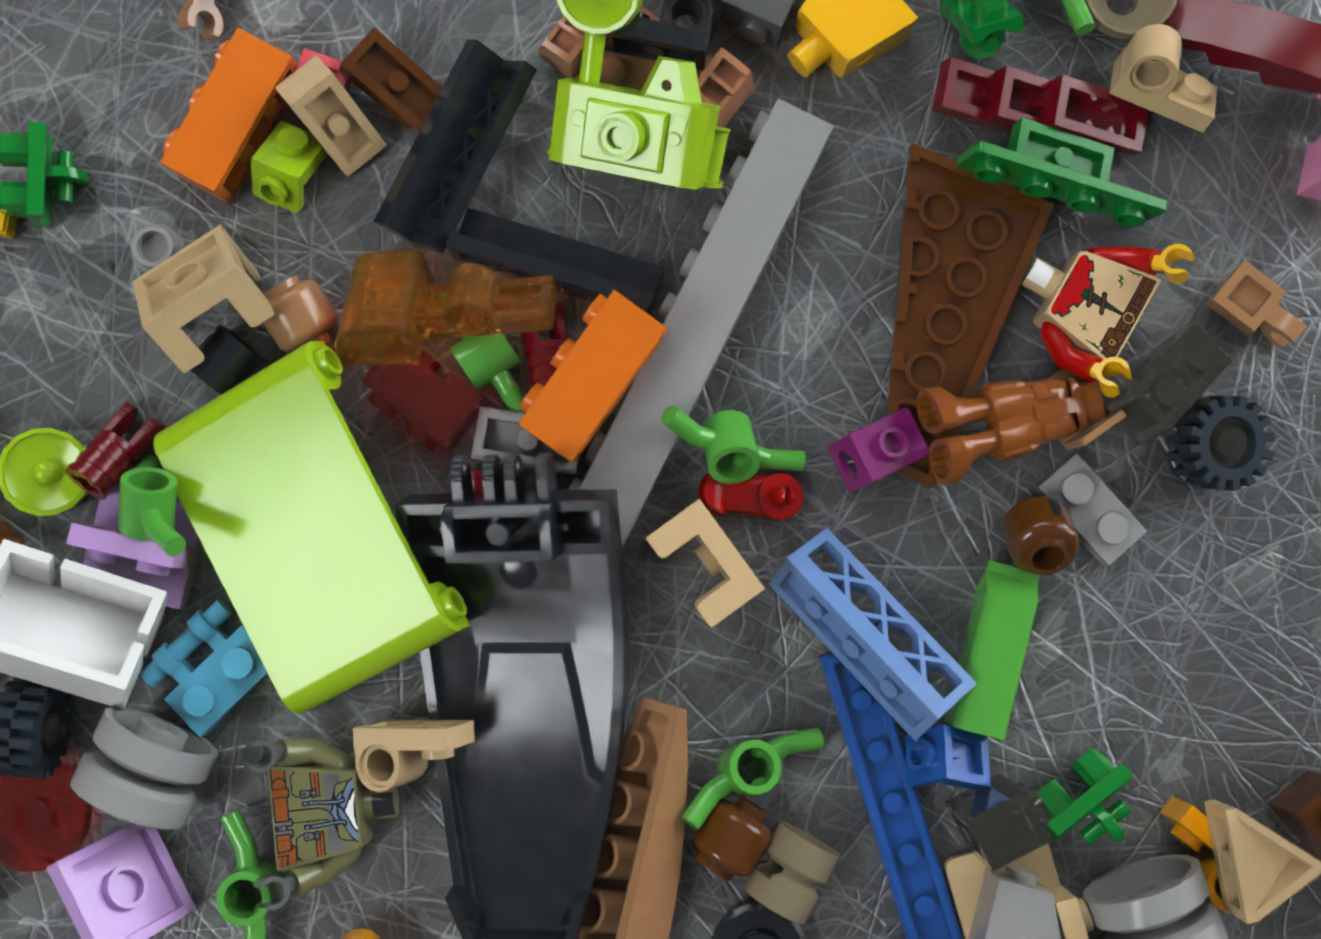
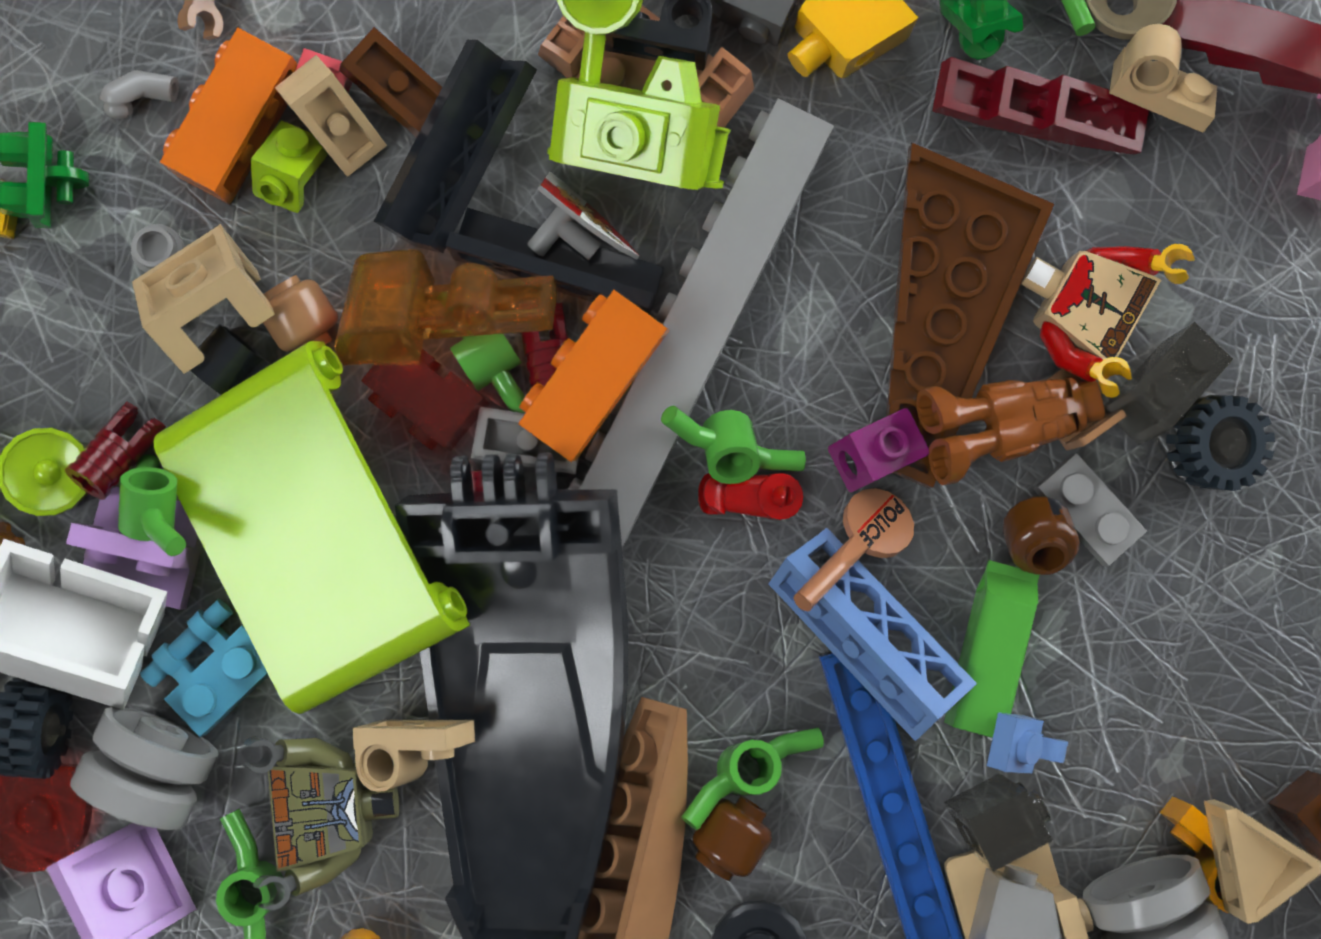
(134, 85): none -> light grey arm
(561, 223): none -> light grey shield
(716, 554): tan panel -> none
(792, 872): dark tan wheel -> none
(875, 526): none -> nougat piece
(948, 758): blue bracket -> none
(1019, 744): none -> medium blue plate
(1060, 167): green bracket -> none
(1103, 782): green hips -> none
(1251, 301): medium nougat plate -> none

